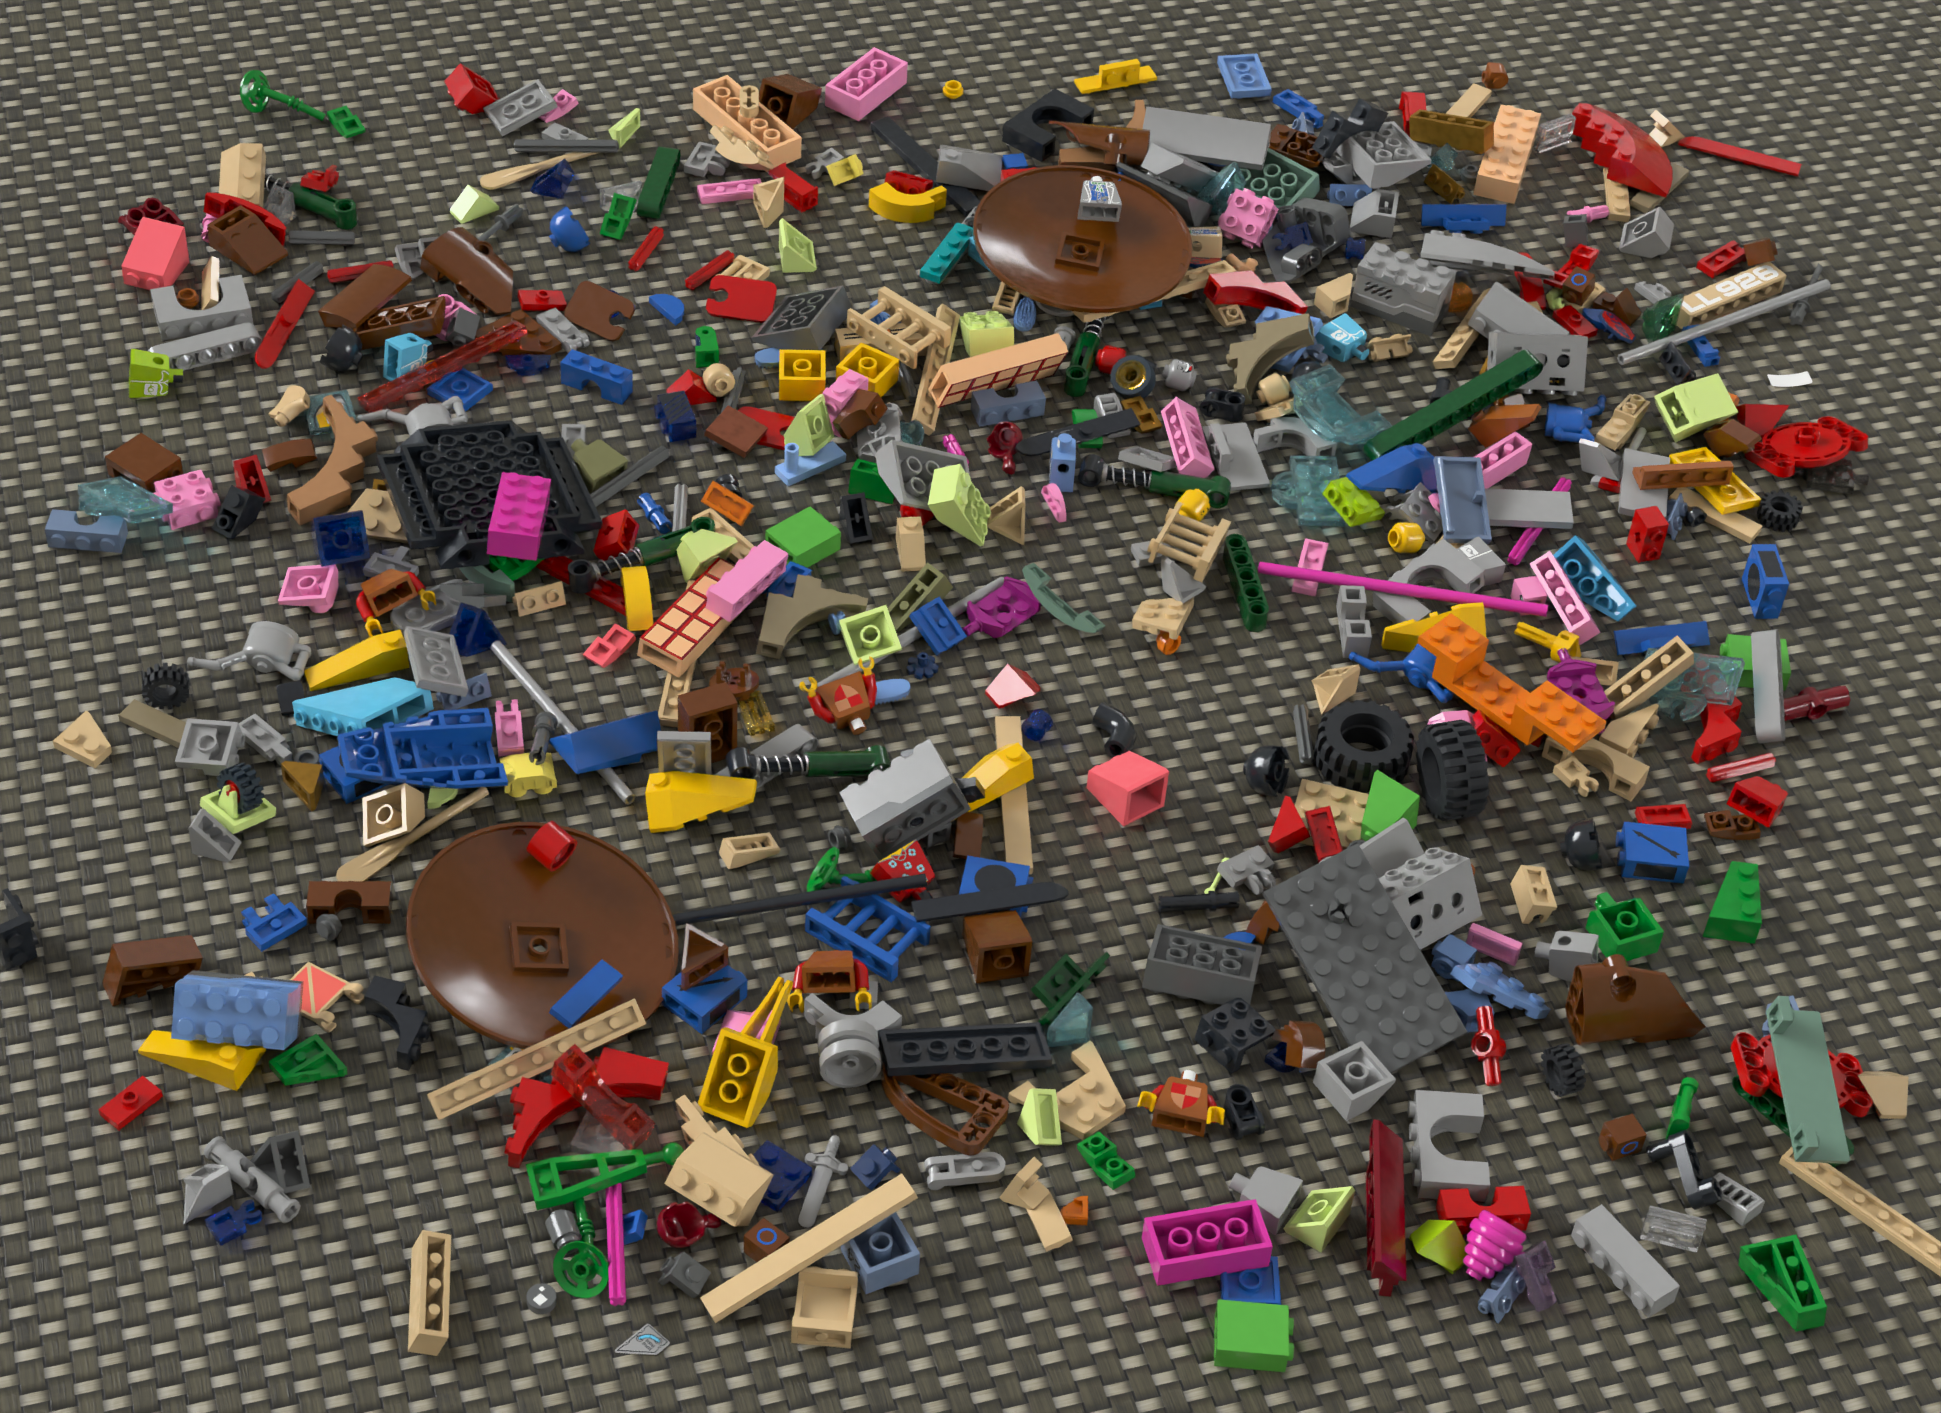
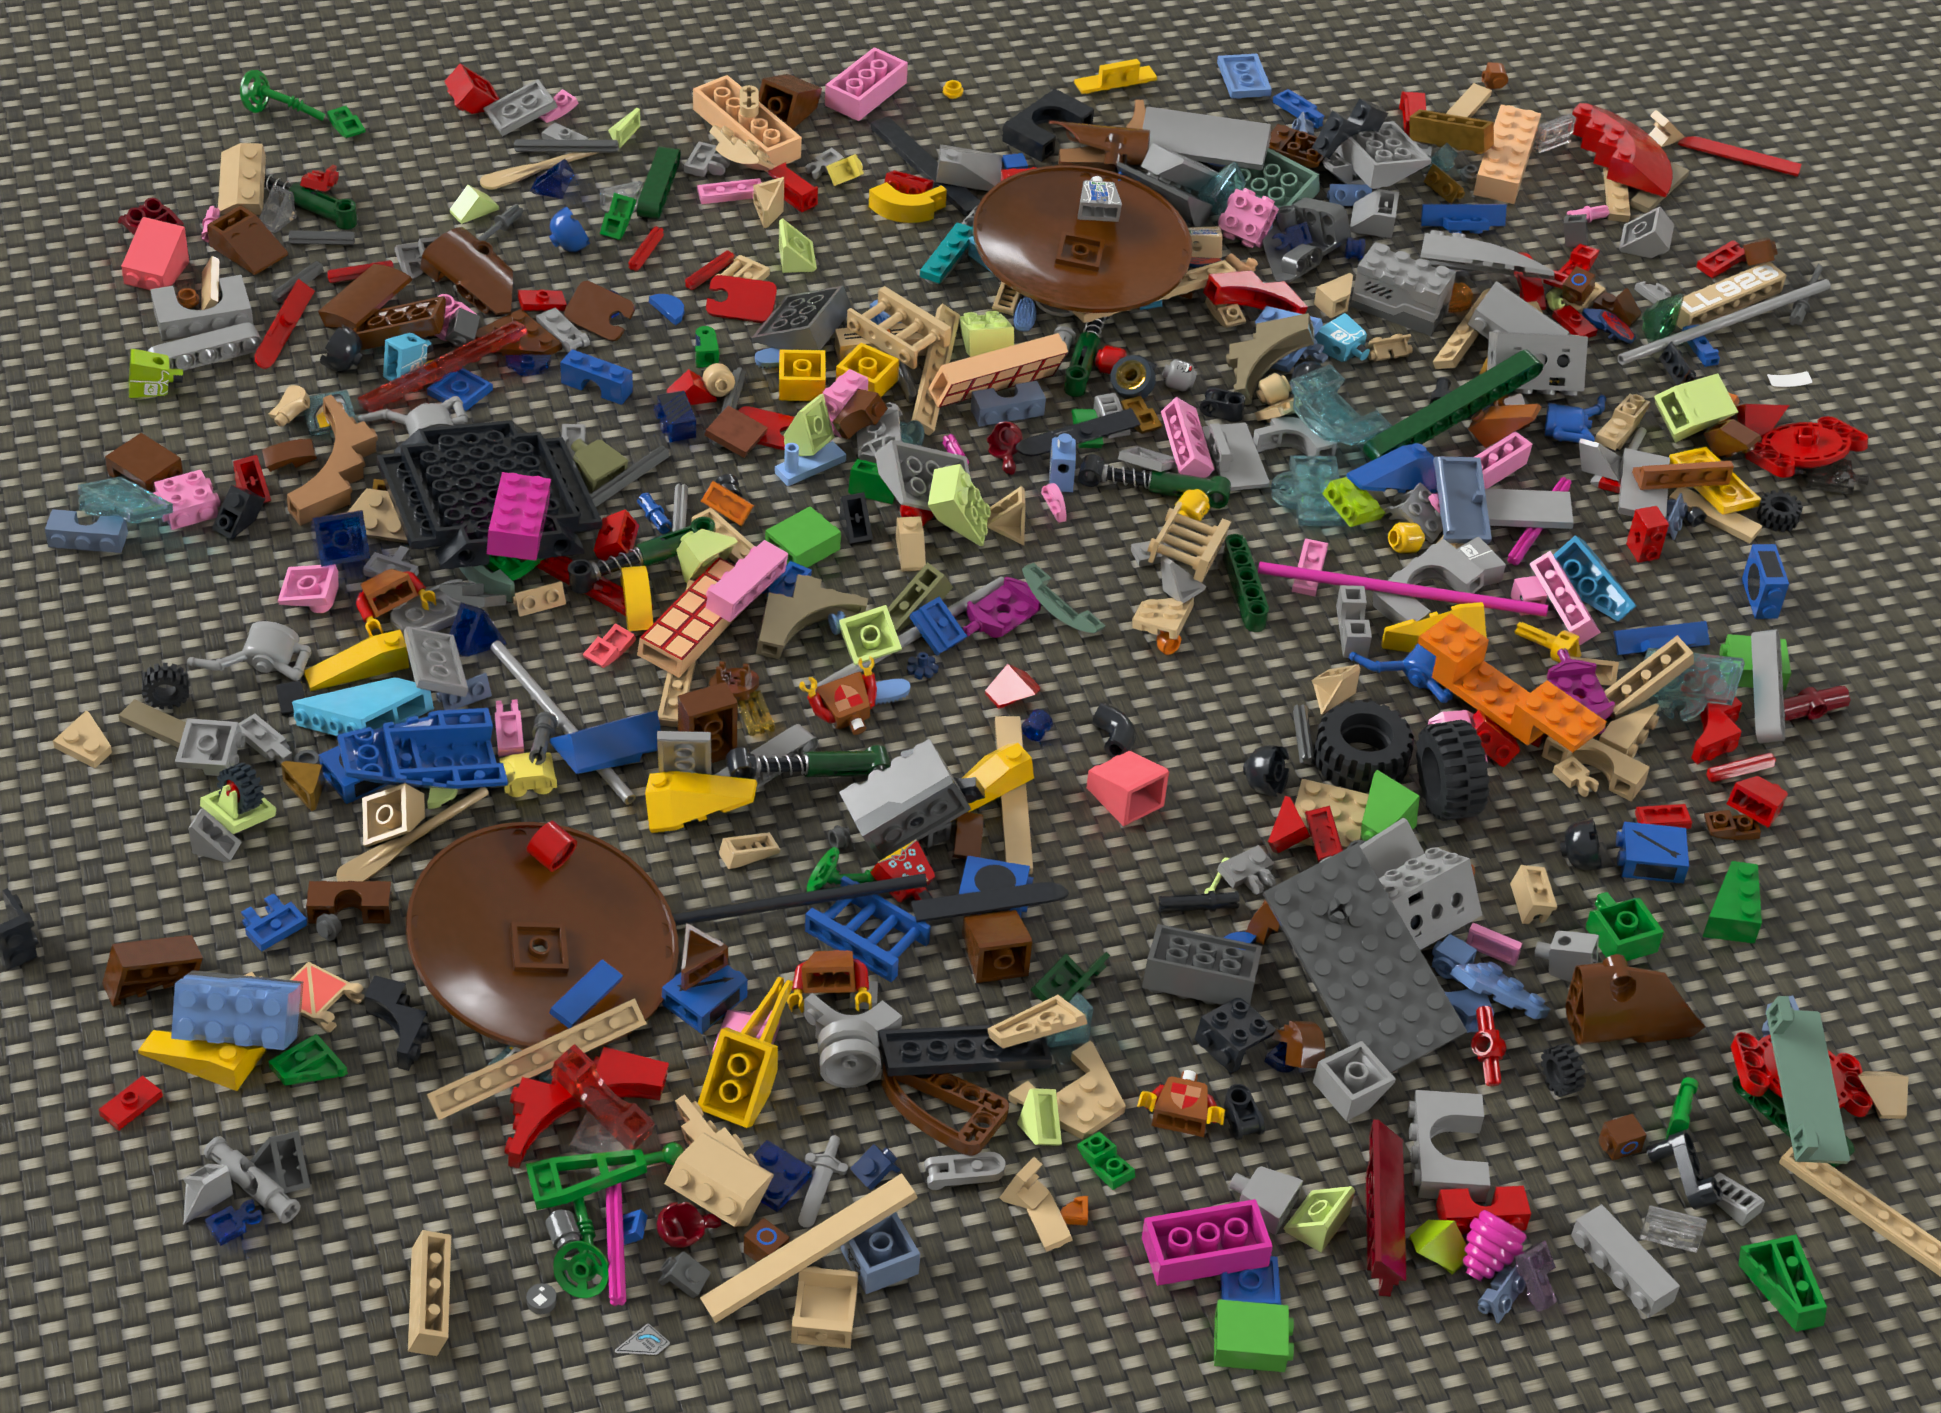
(220, 204): red slope -> none
(1036, 1022): none -> tan wing

